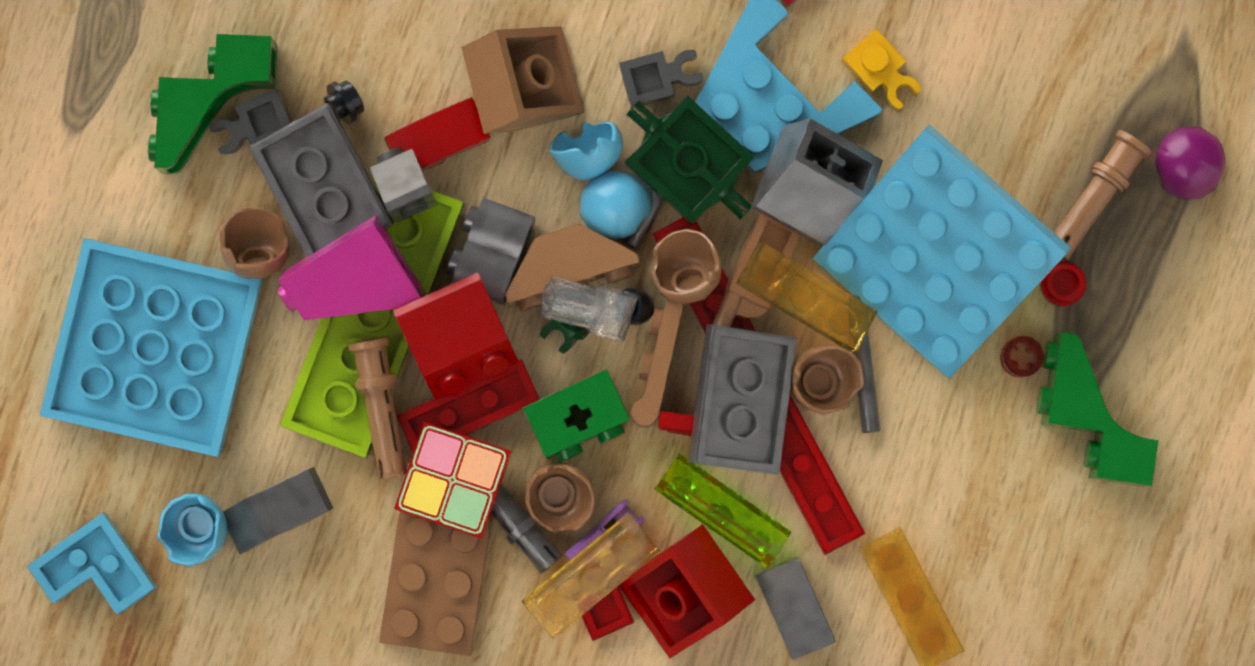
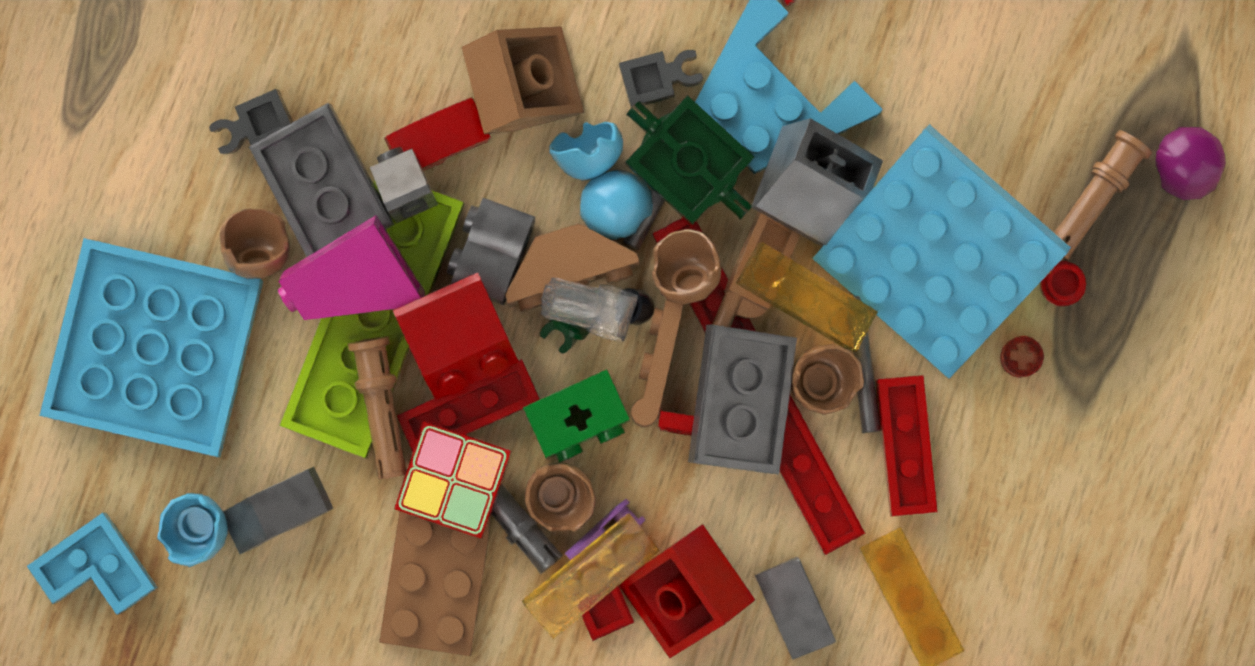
(190, 104): green arch -> none
(345, 101): black plate -> none
(723, 511): clear neon green plate -> none
(877, 65): yellow plate -> none
(906, 445): none -> red plate
(1076, 403): green arch -> none

